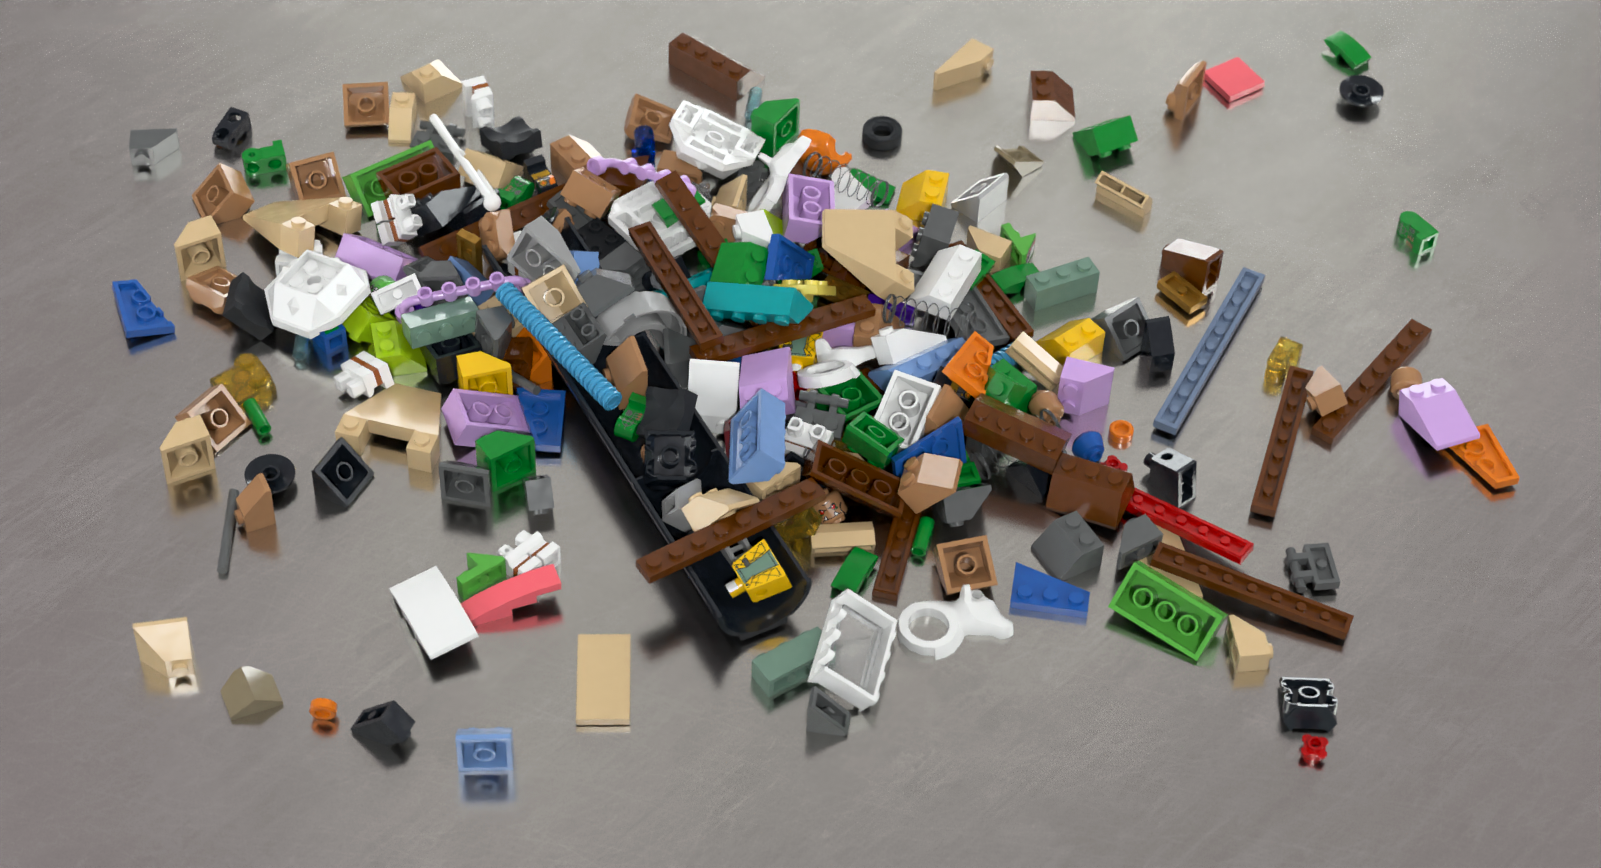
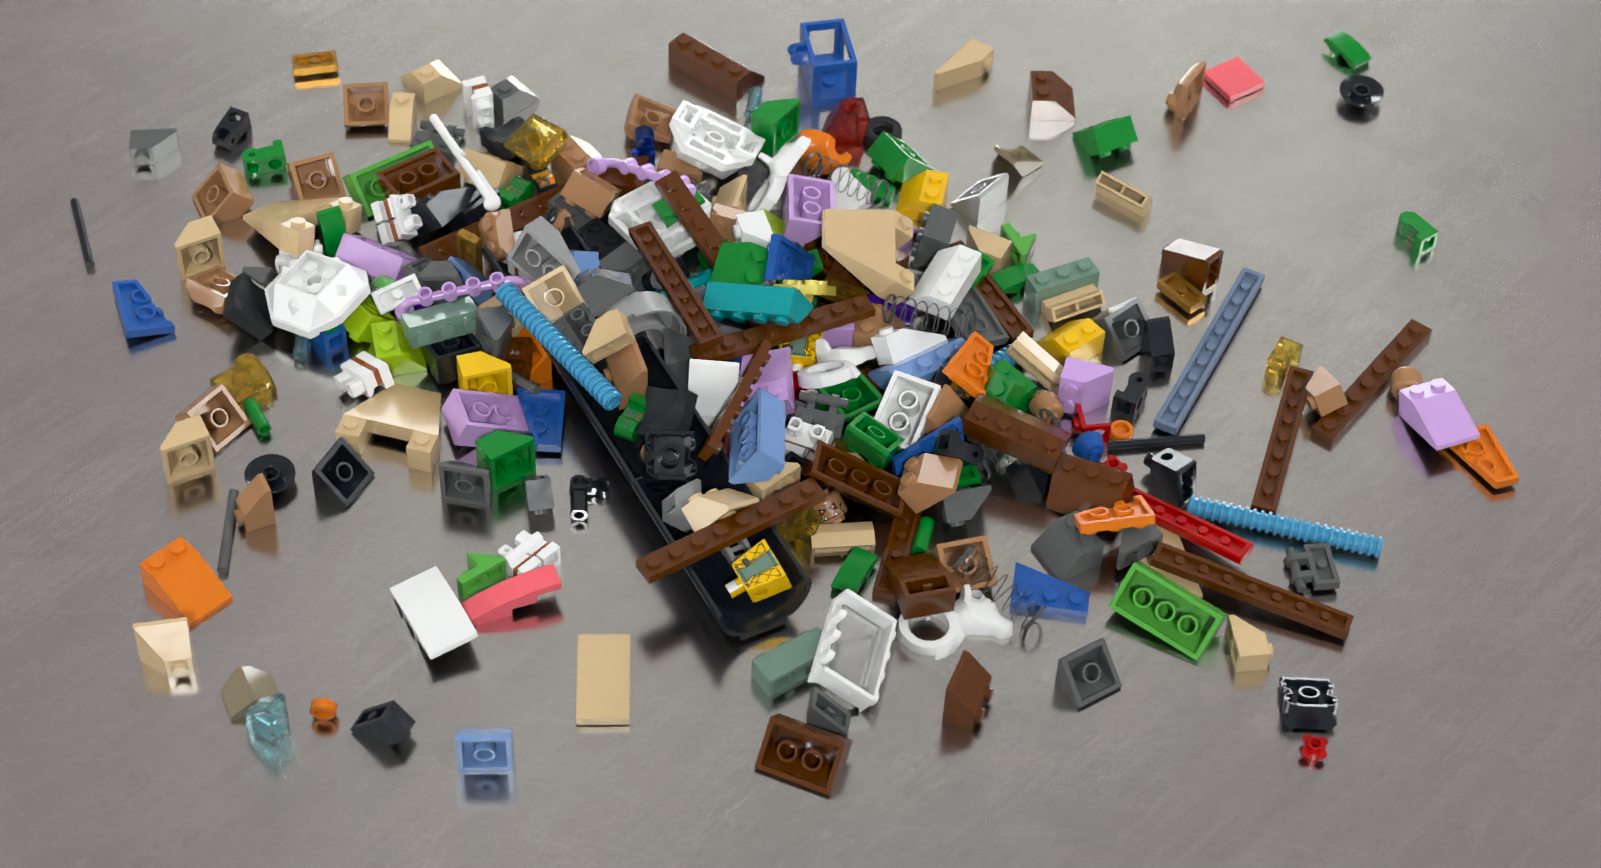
(82, 233): none -> black bar
(184, 581): none -> orange slope
(261, 275): none -> dark grey slope
(268, 718): none -> clear light blue slope
(314, 63): none -> pearl gold plate
(331, 228): none -> green slope
(511, 97): none -> slope
(537, 142): none -> clear yellow slope
(580, 489): none -> black bar
(608, 336): none -> tan slope
(732, 408): none -> reddish brown plate
(803, 753): none -> reddish brown slope
(826, 75): none -> blue piece
(848, 123): none -> clear red slope
(896, 158): none -> green slope
(920, 585): none -> reddish brown slope
(950, 445): none -> black leg
(967, 693): none -> reddish brown slope
(969, 552): none -> dark grey piece
(1072, 303): none -> tan piece
(1079, 425): none -> red bracket
(1087, 673): none -> dark grey slope
(1122, 515): none -> orange wing
(1130, 401): none -> black leg
(1155, 441): none -> black bar
(1285, 526): none -> dark azure piece

